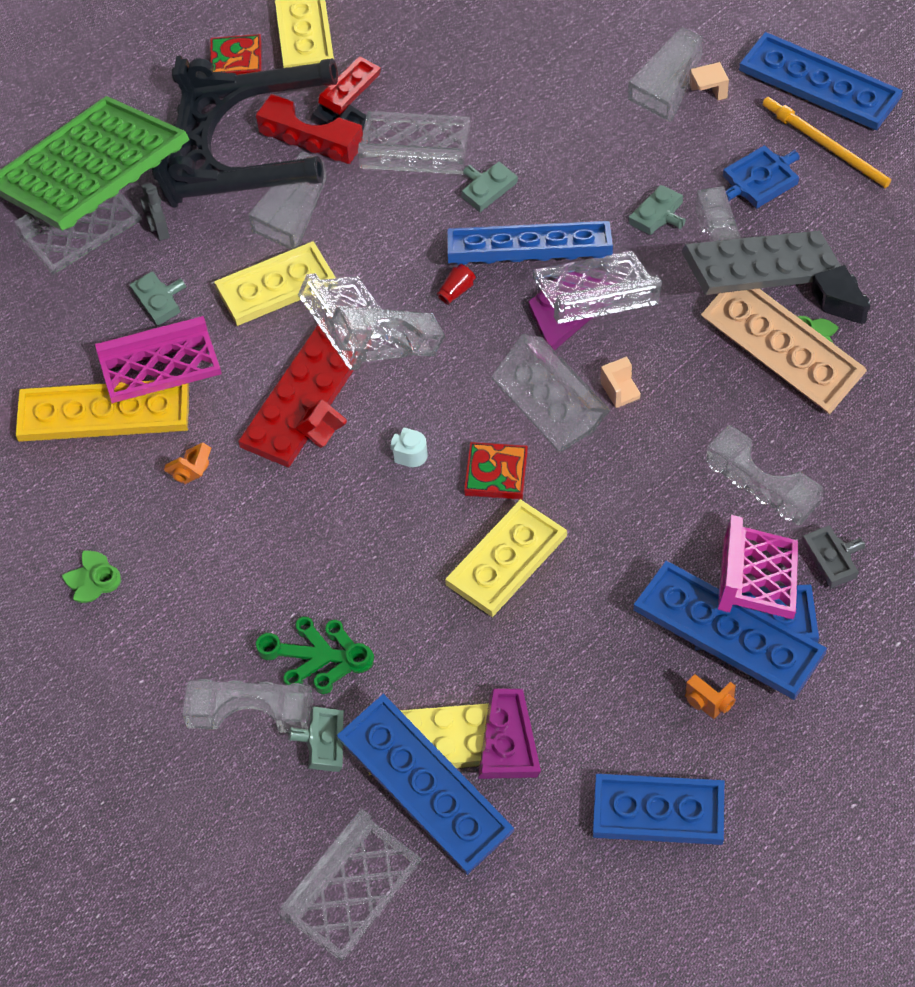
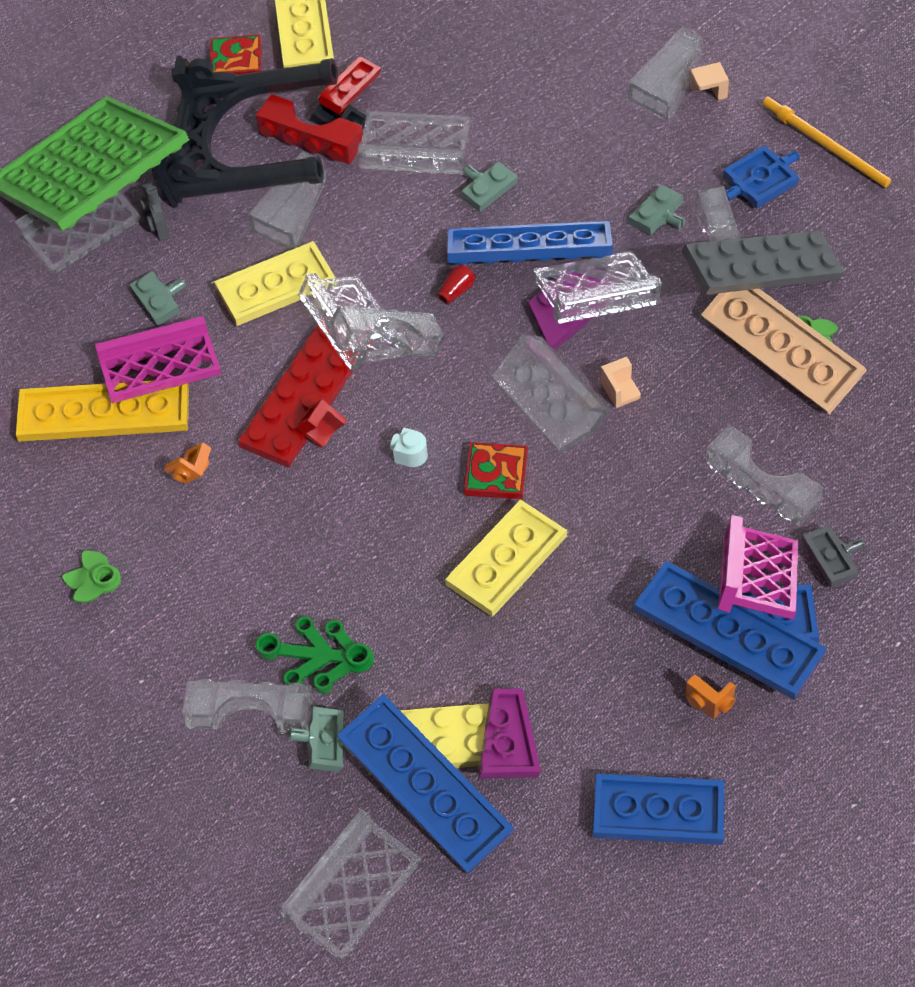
(821, 80): blue plate -> none
(840, 295): black slope -> none

